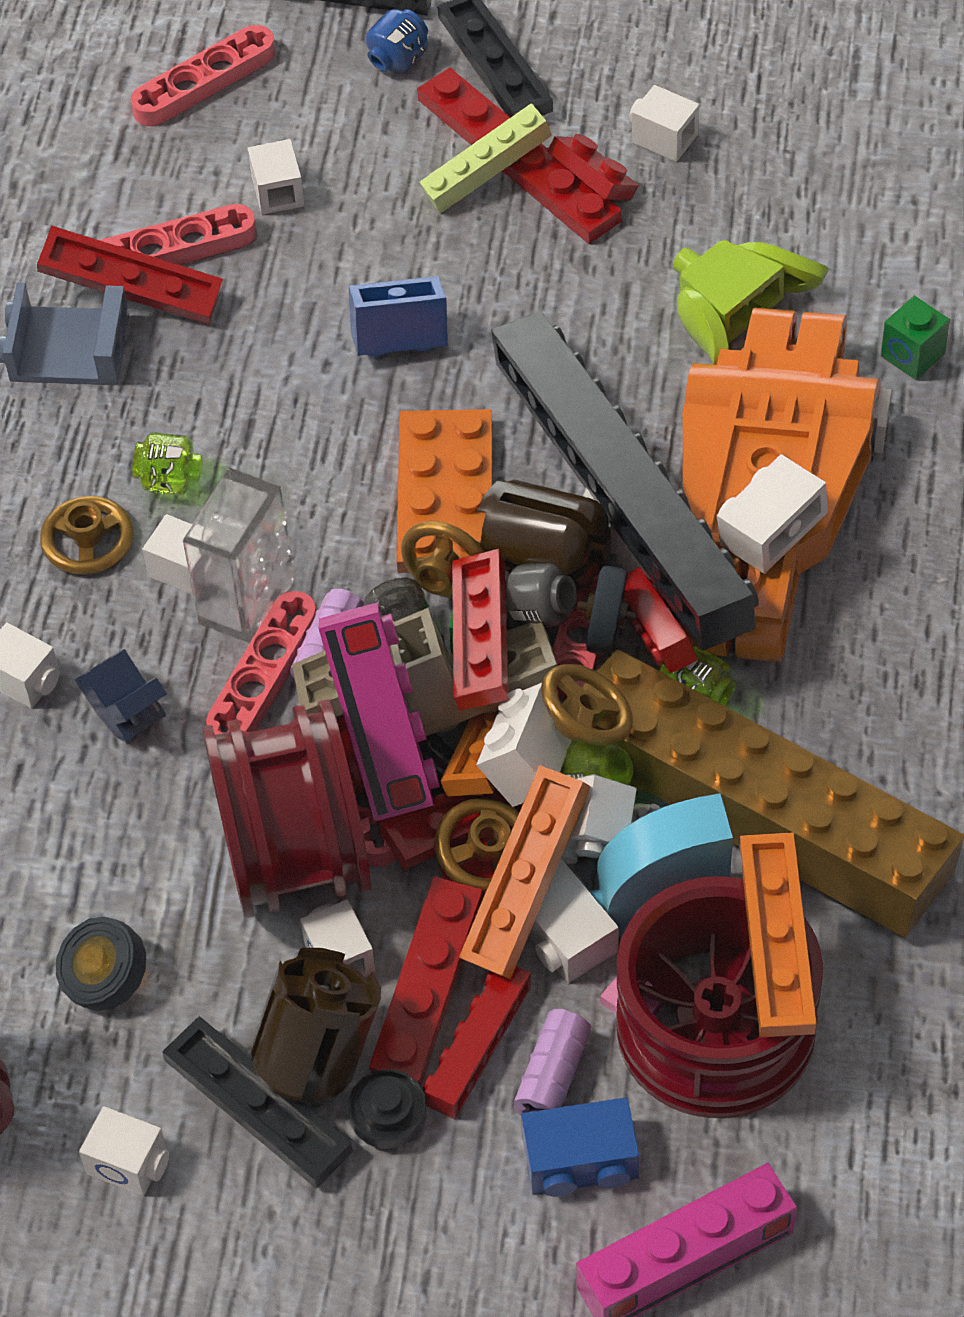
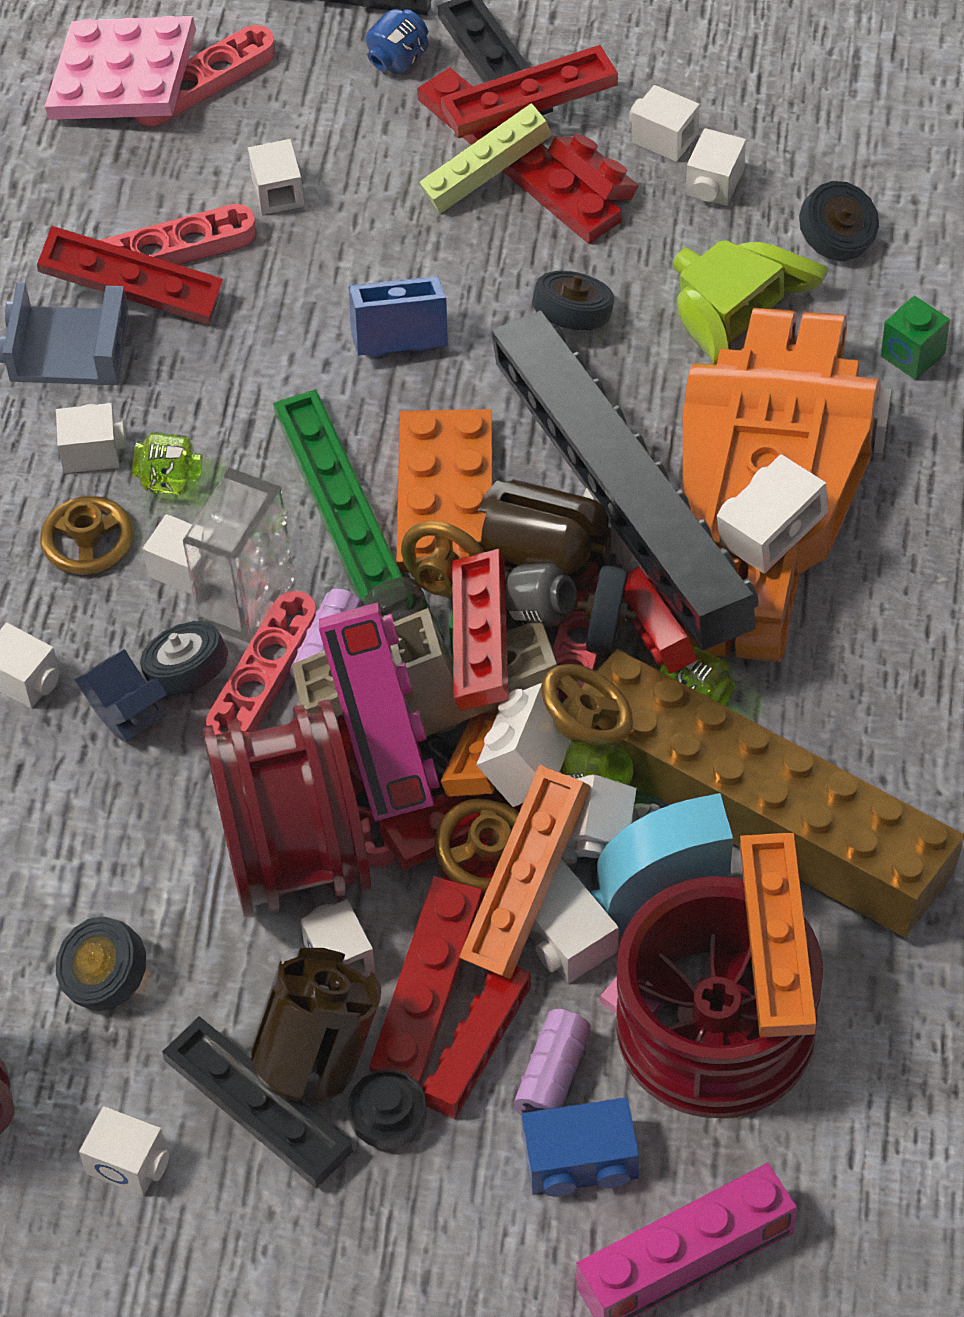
(89, 438): none -> white brick
(121, 68): none -> bright pink plate
(185, 657): none -> black wheel
(336, 492): none -> green tile
(541, 85): none -> red plate
(573, 300): none -> black wheel
(715, 167): none -> white brick
(839, 220): none -> black wheel

